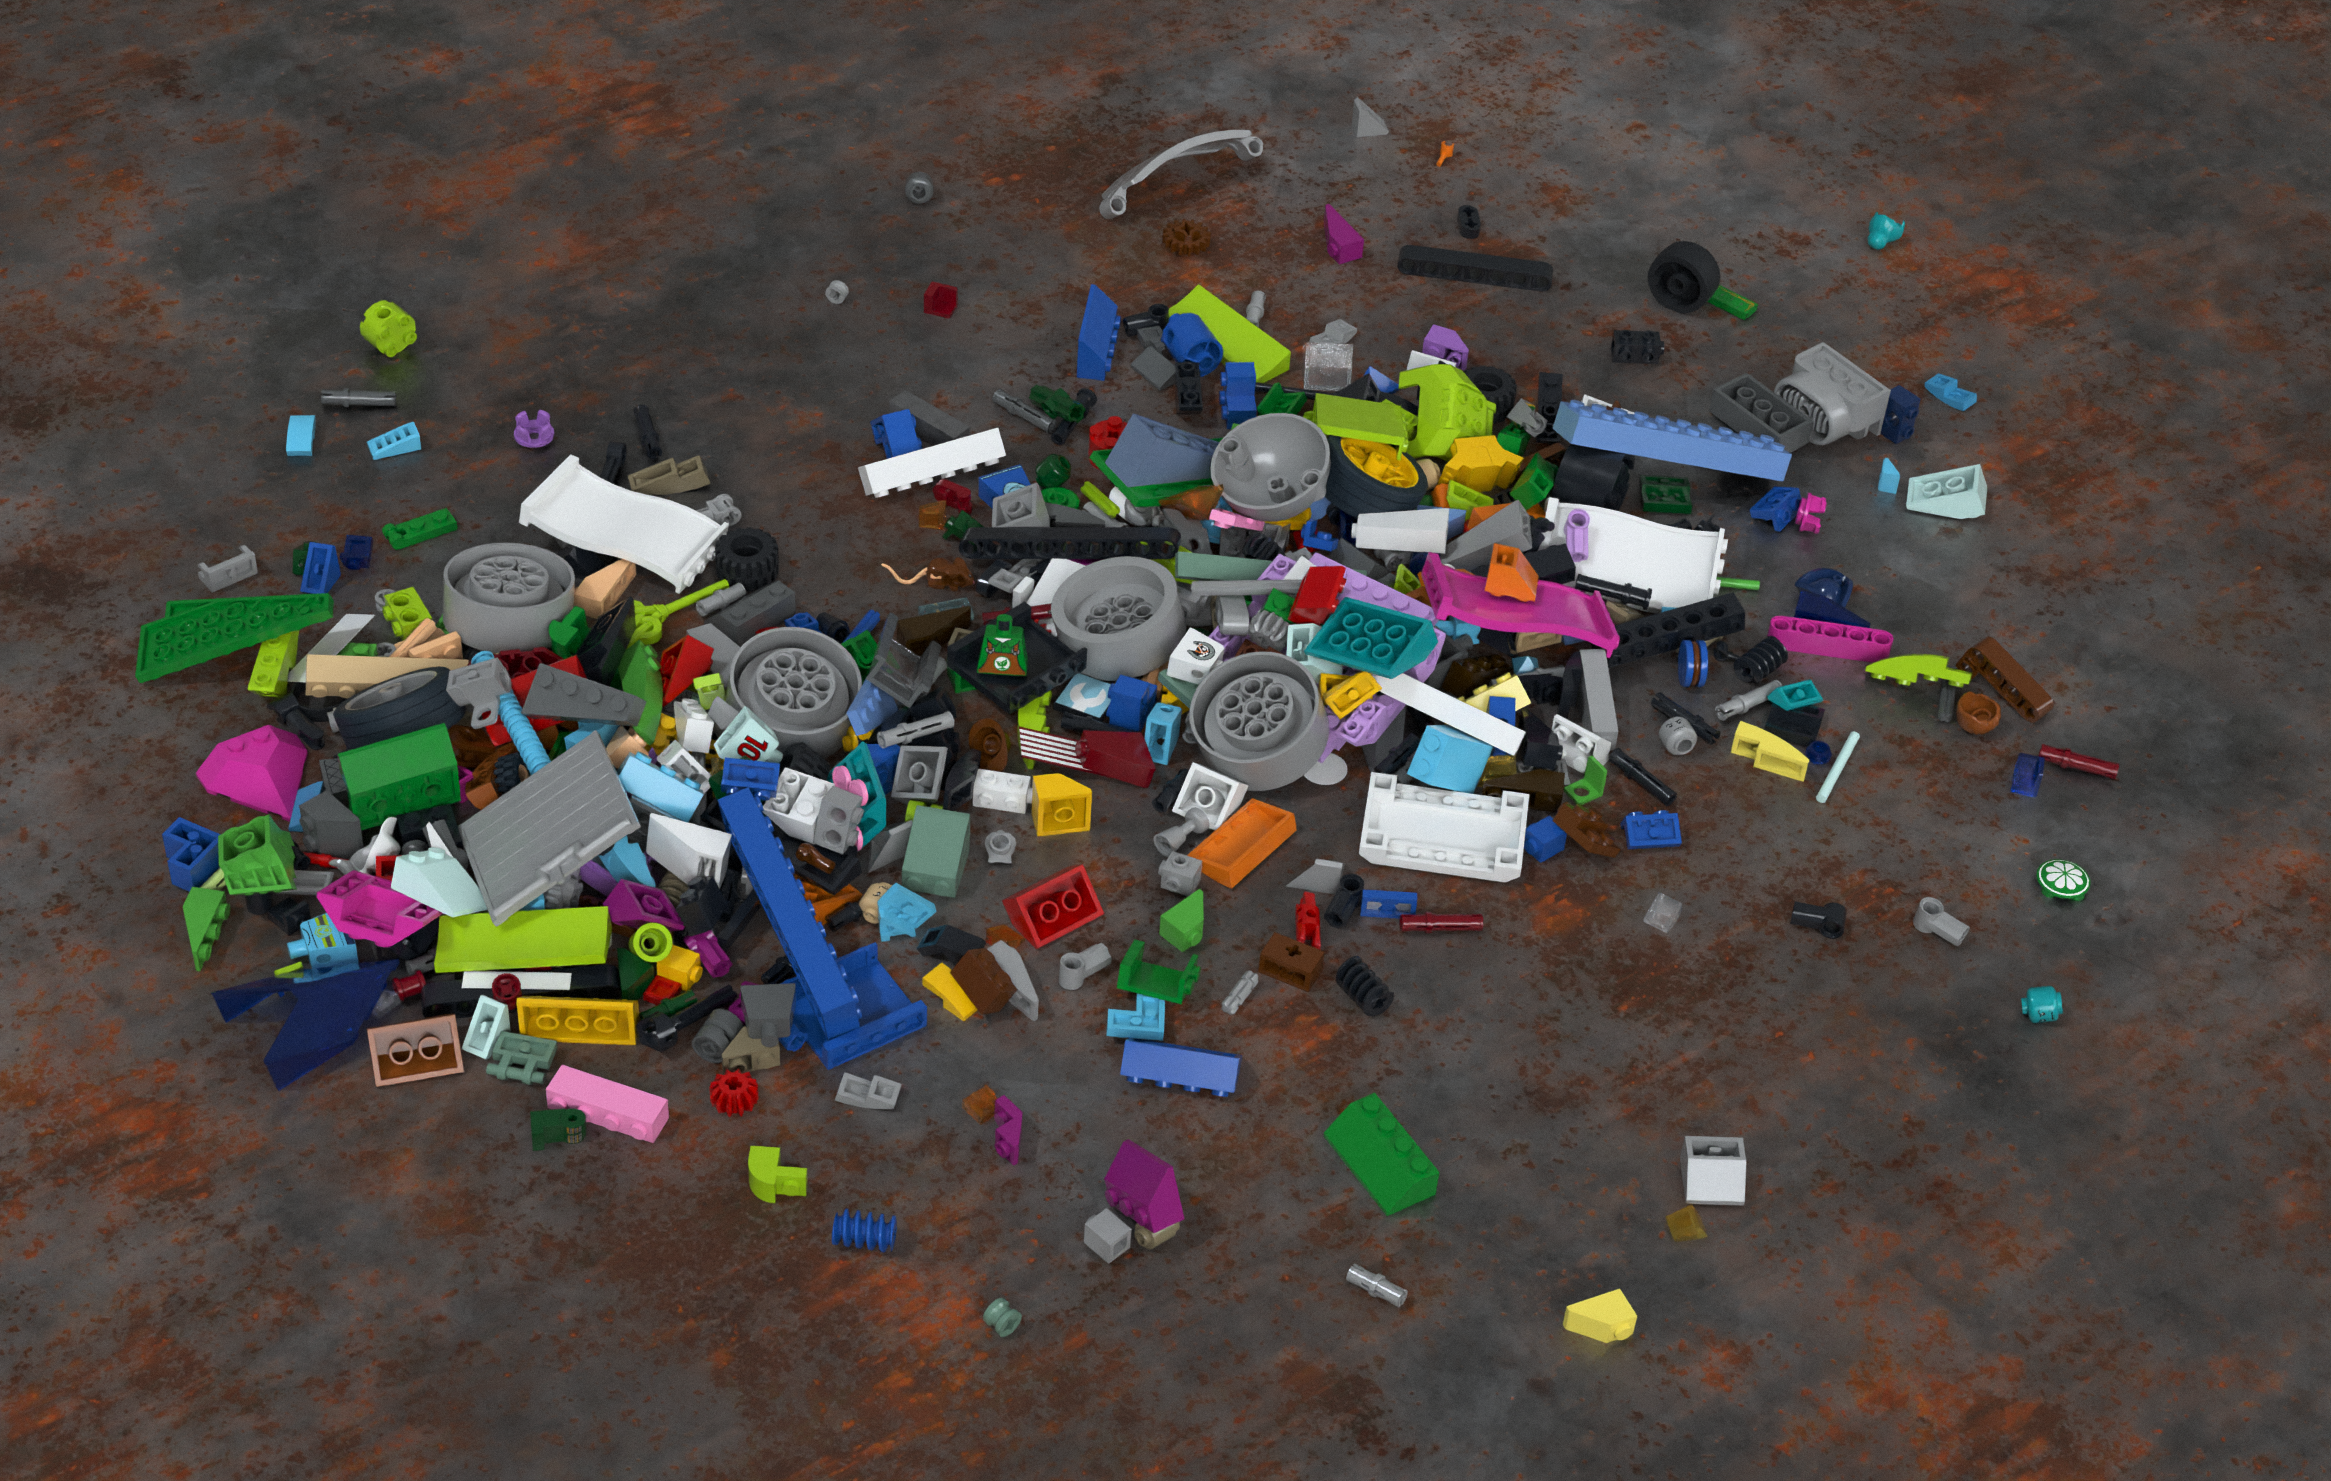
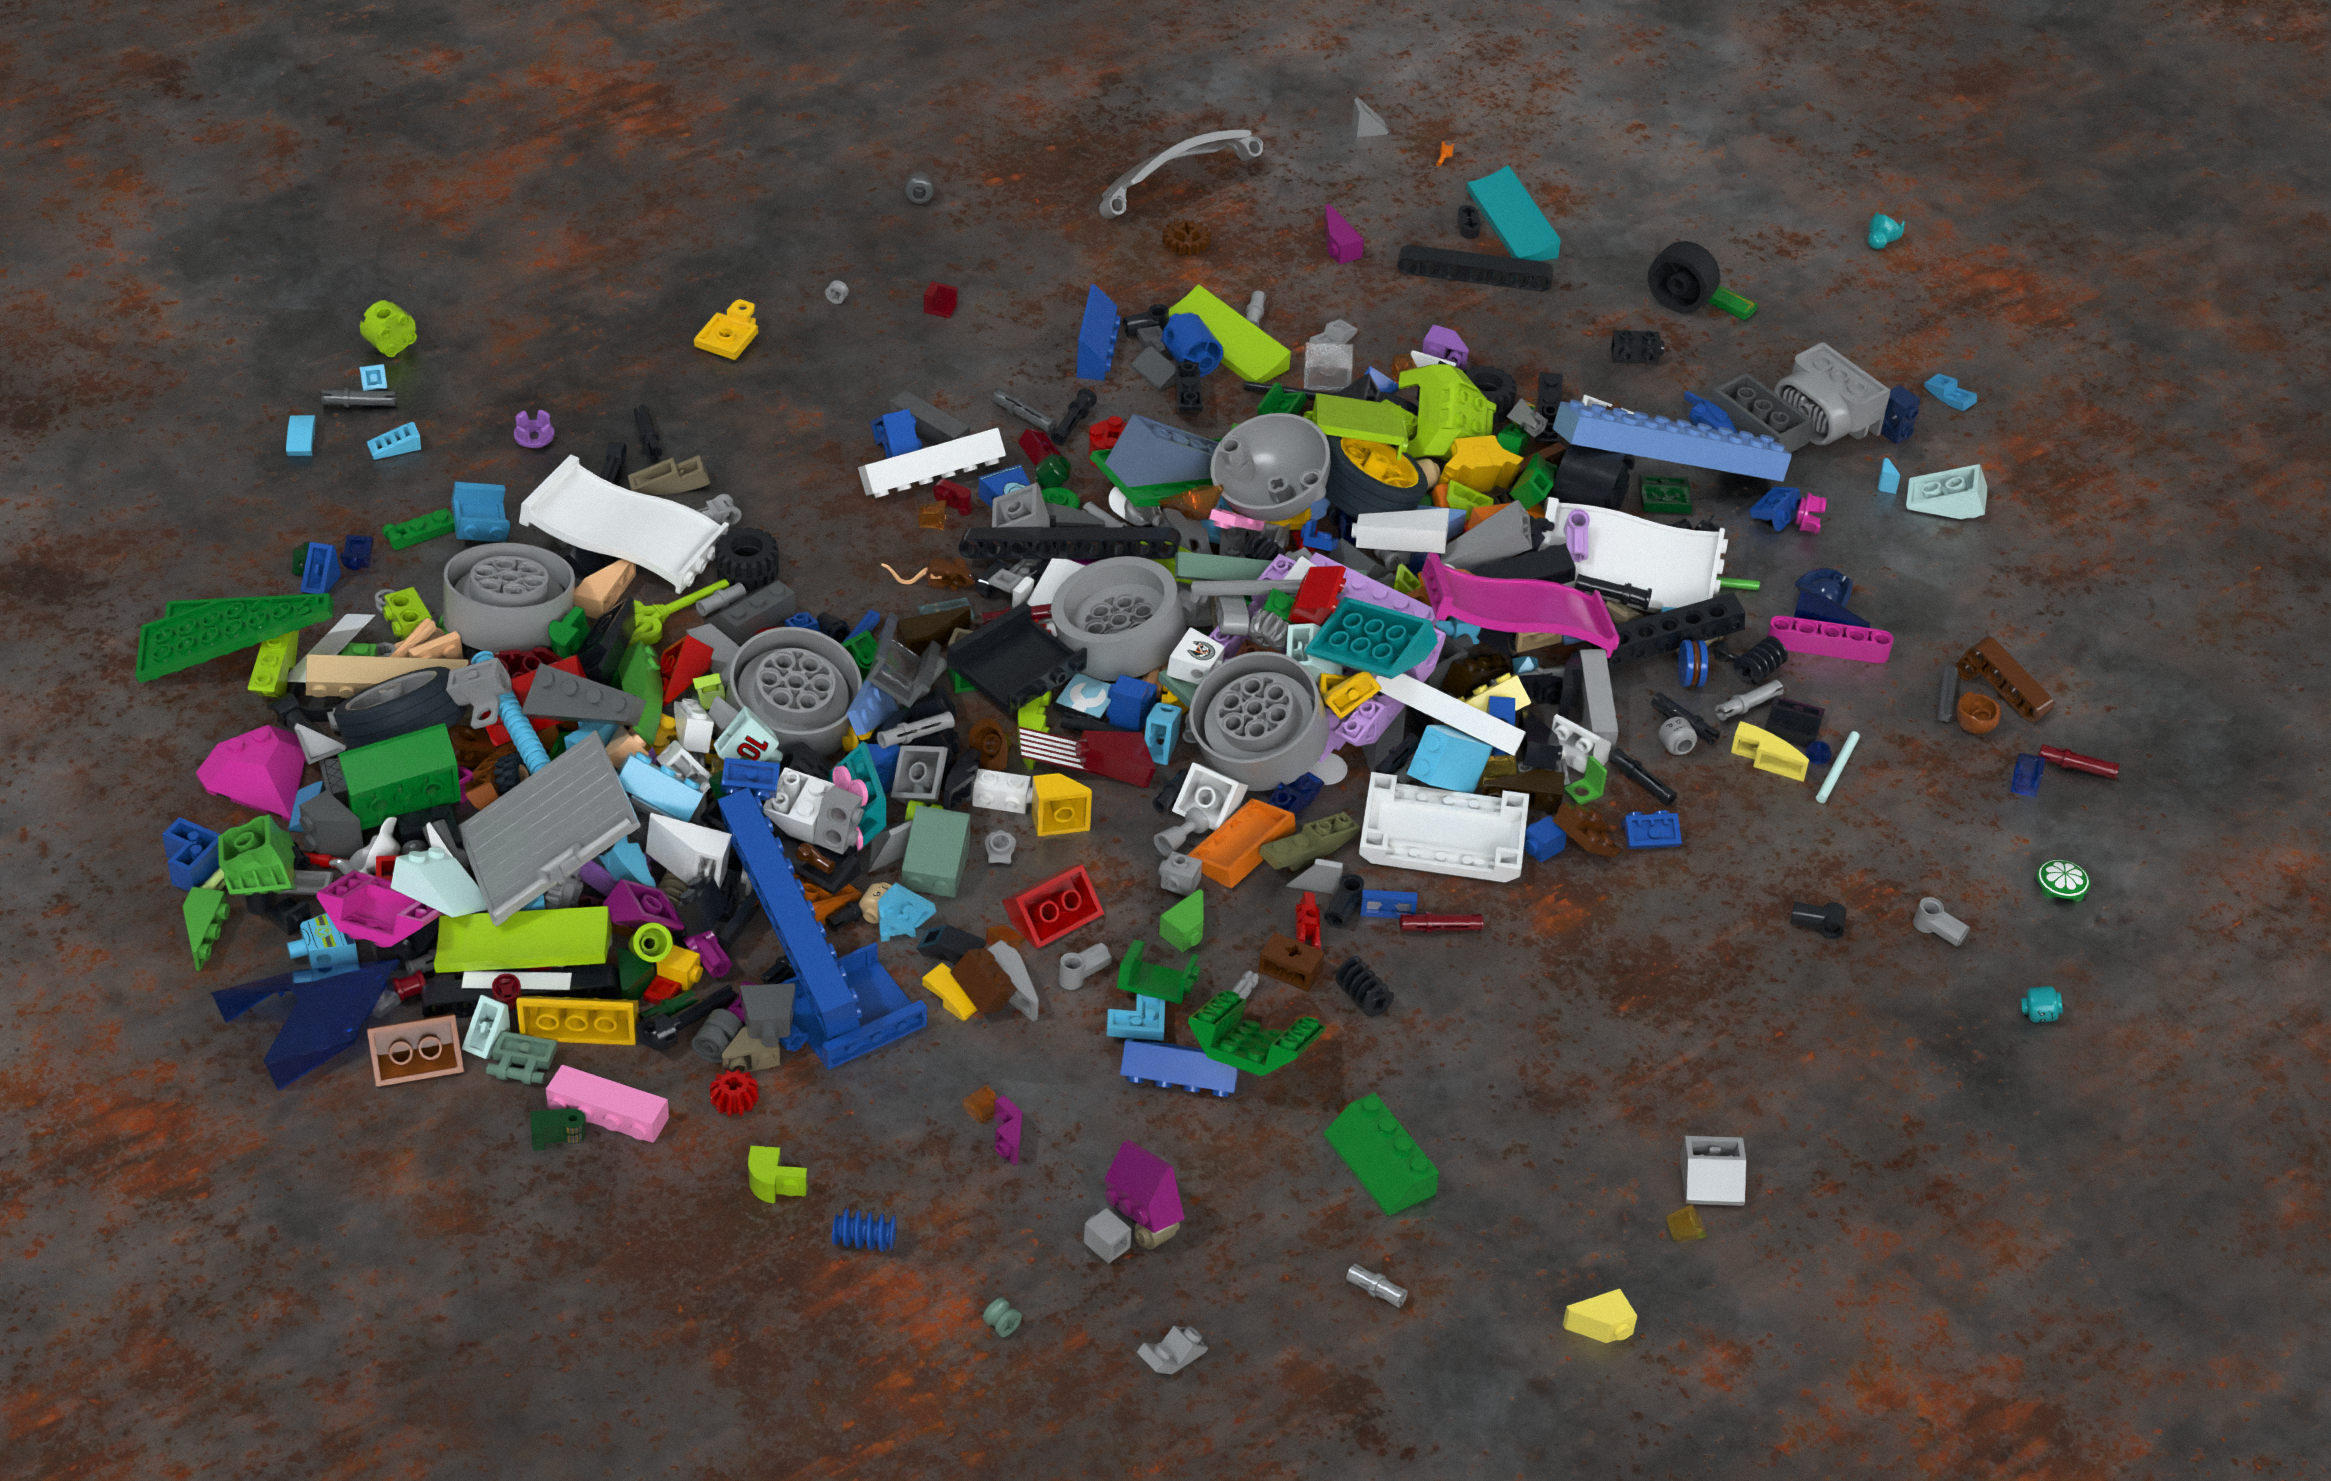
(229, 571): light grey hinge -> none
(297, 966): lime piece -> none
(315, 745): none -> light grey slope
(373, 377): none -> medium azure slope
(479, 512): none -> dark azure panel
(736, 324): none -> yellow plate
(873, 1094): light grey slope -> none
(958, 525): dark green bracket -> none
(1003, 649): torso -> none
(1037, 445): none -> dark red slope
(1056, 403): dark green piece -> none
(1100, 499): lime axle -> none
(1175, 1351): none -> light grey slope
(1238, 393): blue brick -> none
(1246, 1043): none -> green slope
(1297, 794): none -> clear blue slope
(1315, 842): none -> olive slope
(1400, 363): none -> clear orange slope
(1511, 574): orange slope -> none
(1514, 216): none -> teal arch
(1663, 912): clear slope -> none
(1708, 413): none -> blue animal
(1795, 695): teal slope -> none
(1908, 666): lime slope -> none

